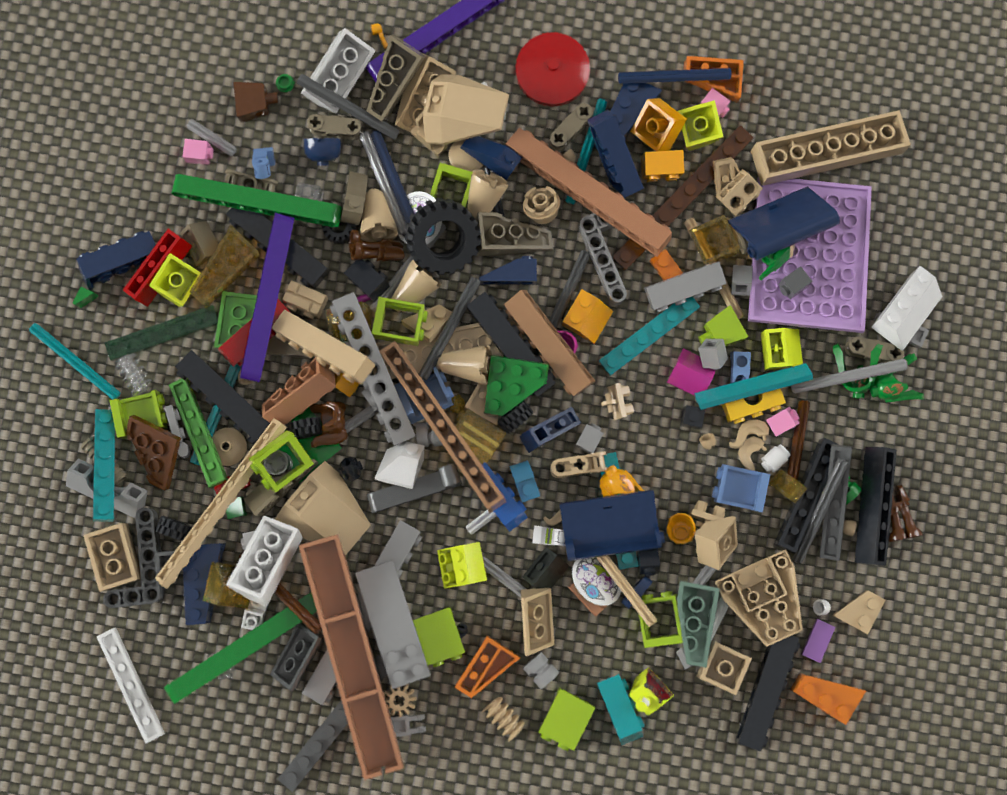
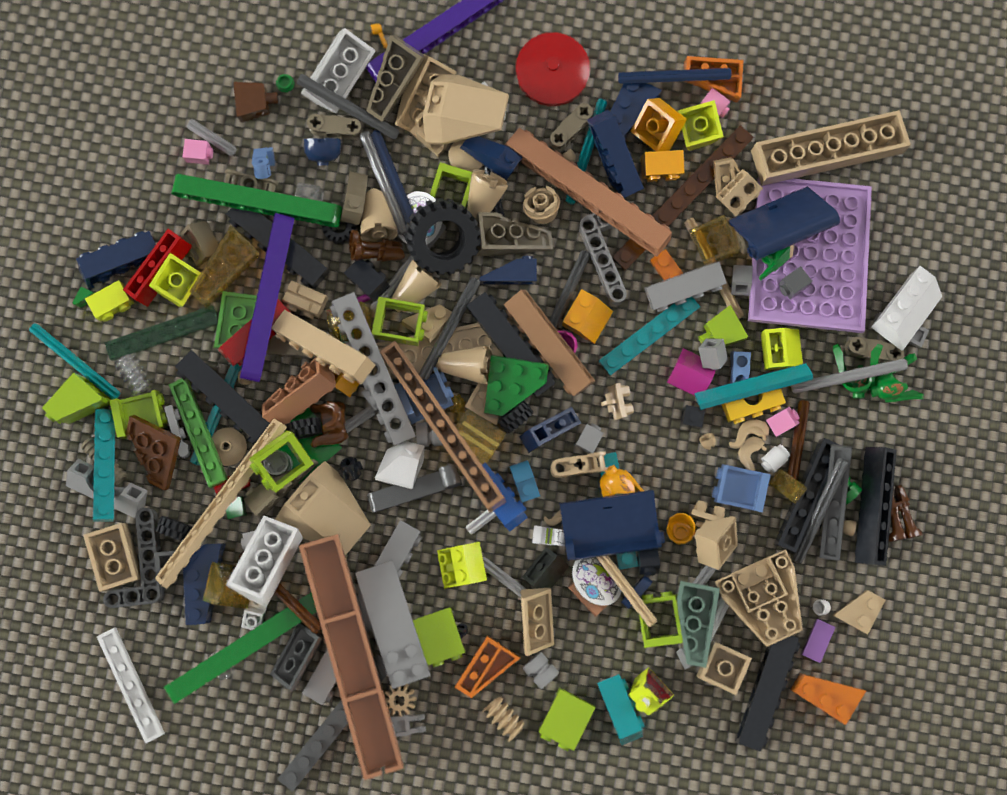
(75, 400): none -> lime slope
(109, 301): none -> neon yellow brick

